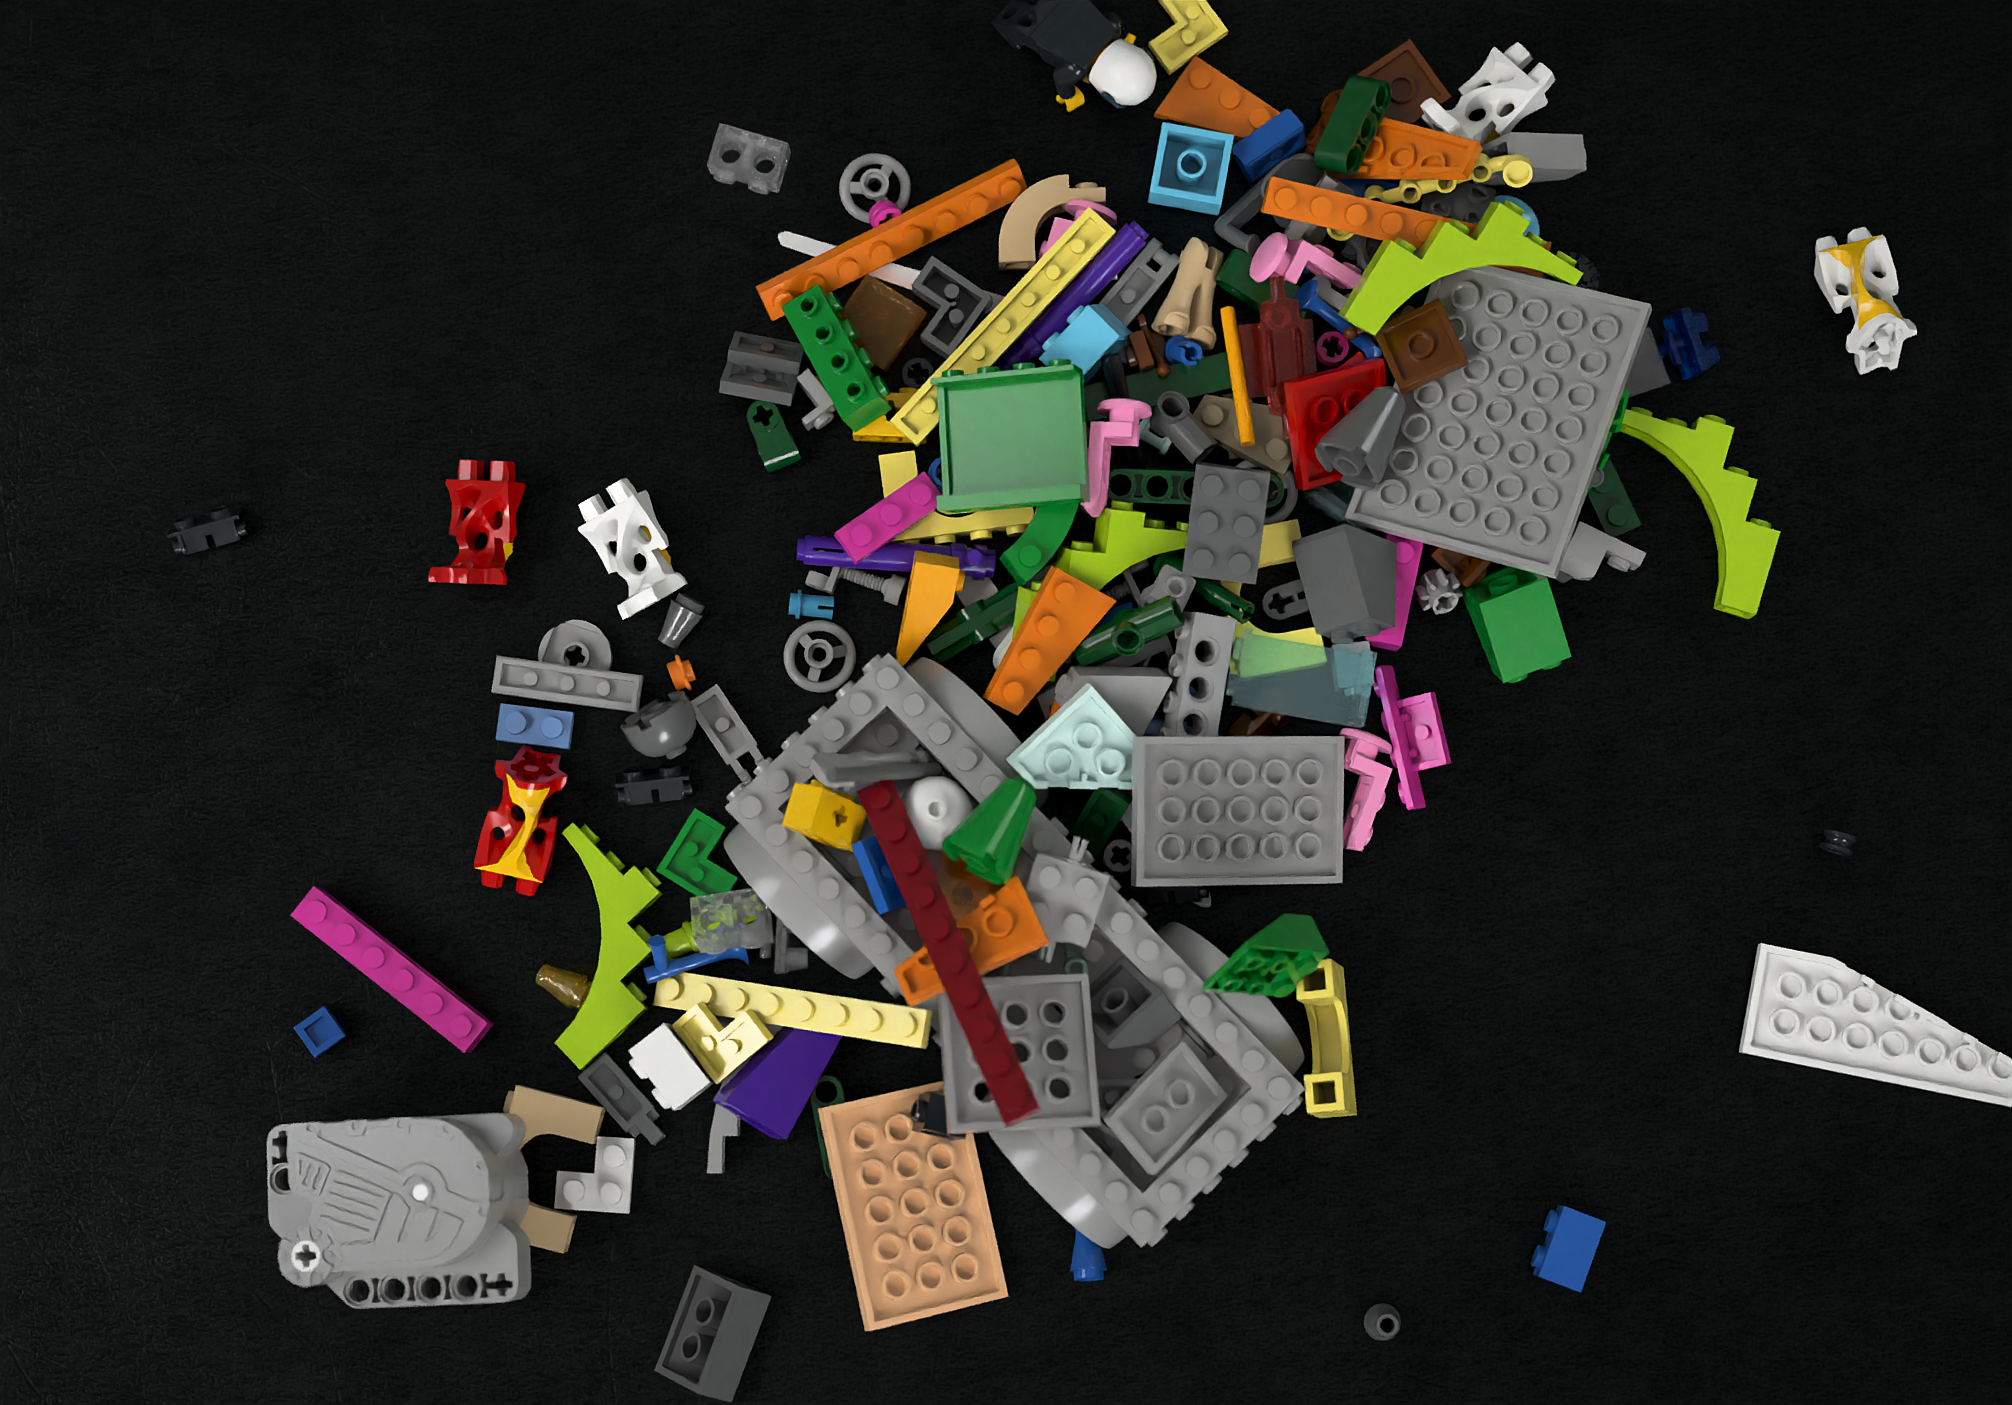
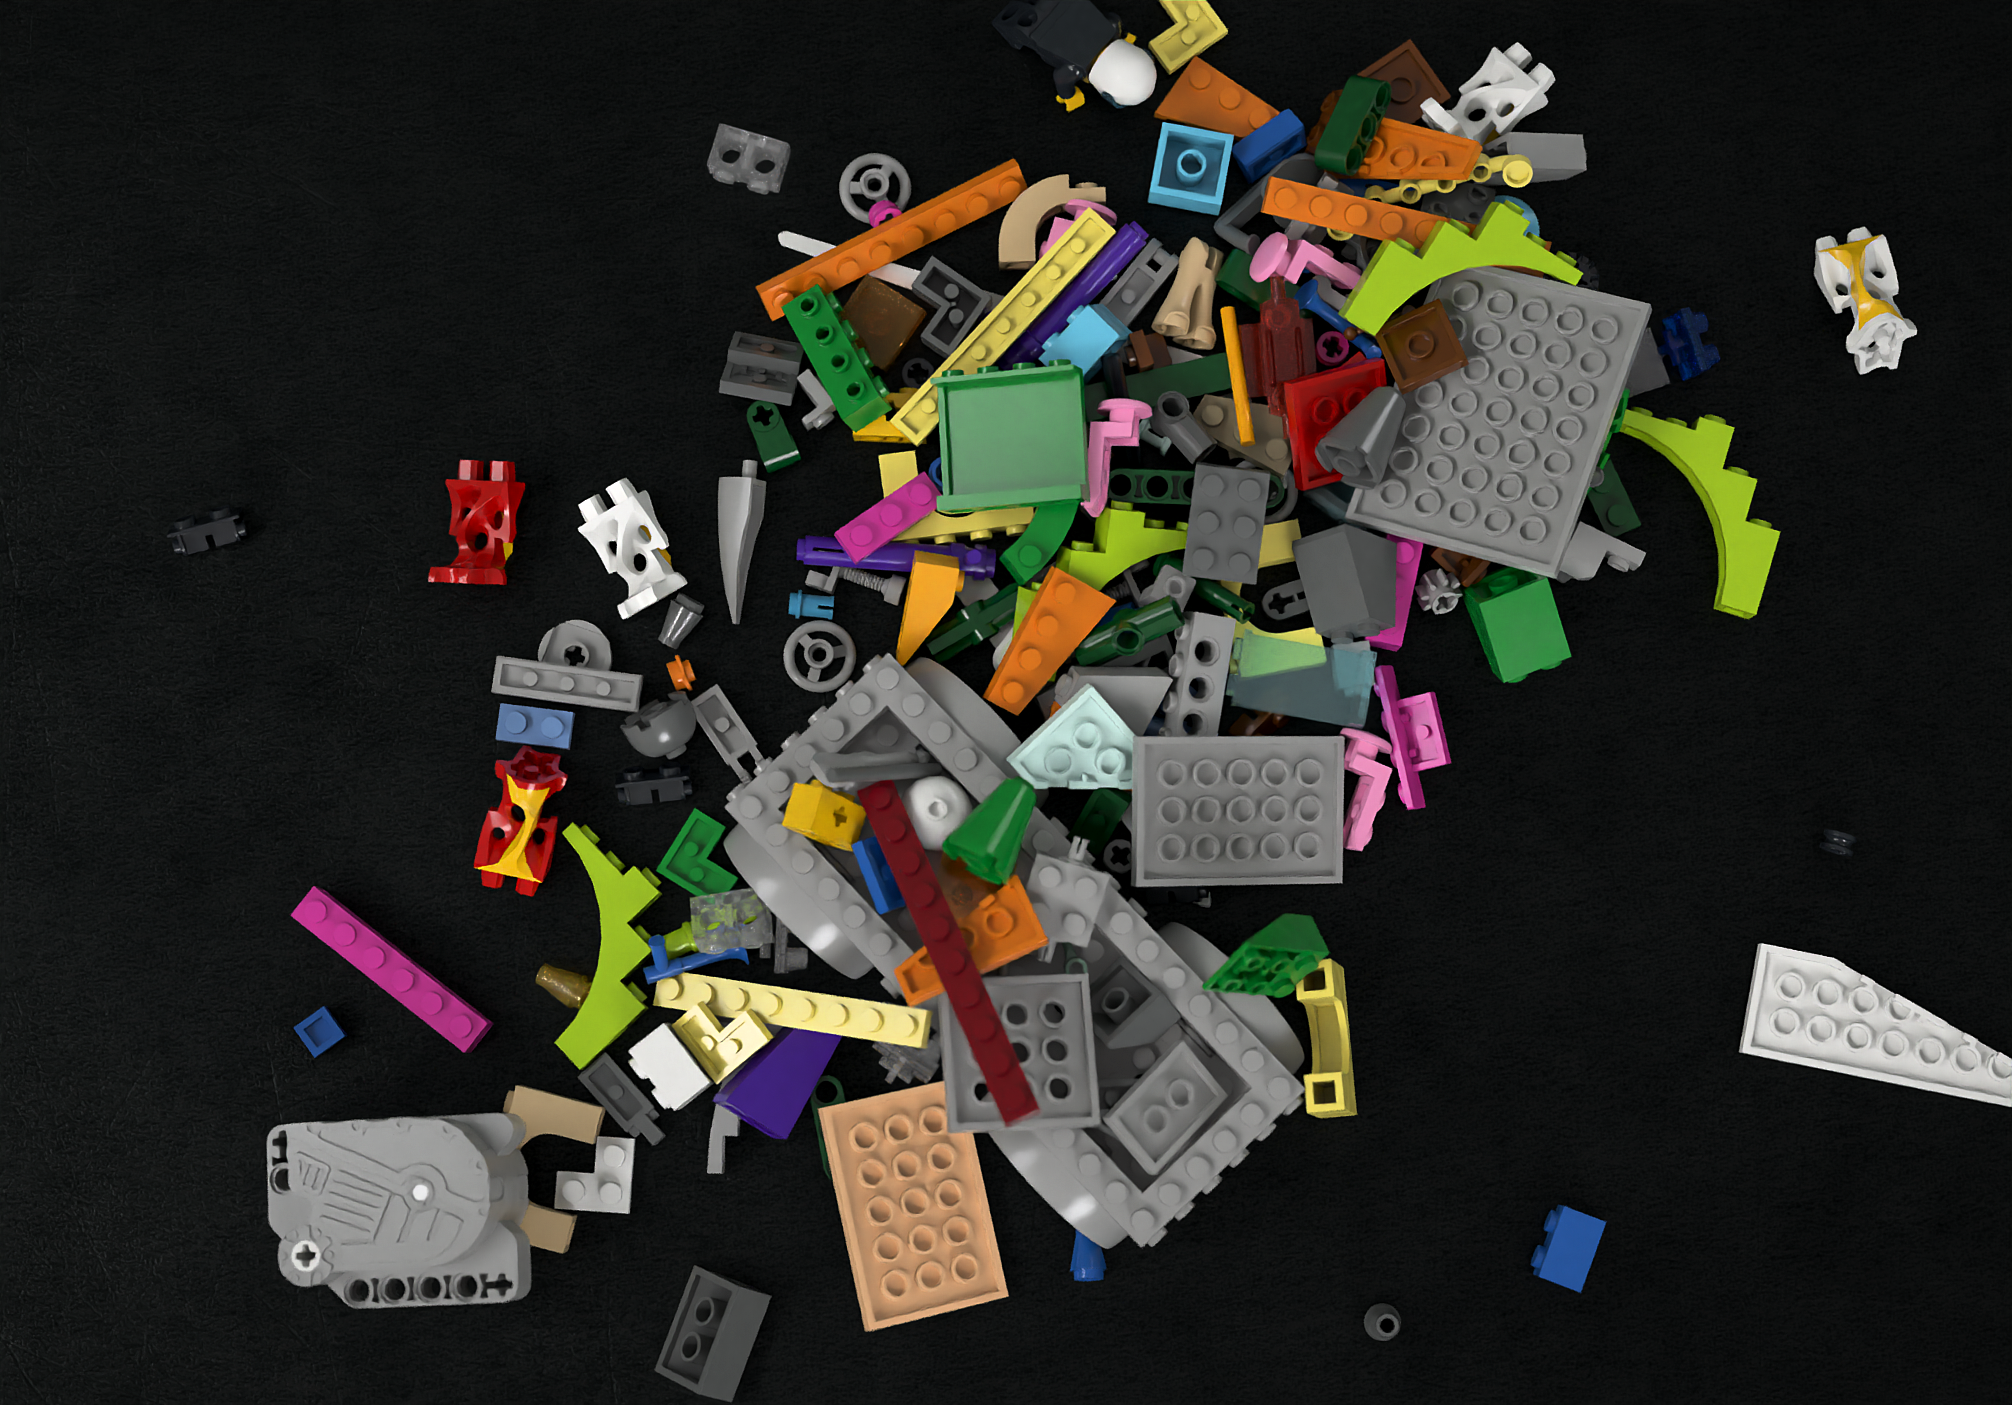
(739, 519): none -> light grey piece
(908, 1062): none -> clear hips
(930, 1117): black brick -> none
(1163, 368): reddish brown hinge -> none
(1181, 350): blue pin -> none

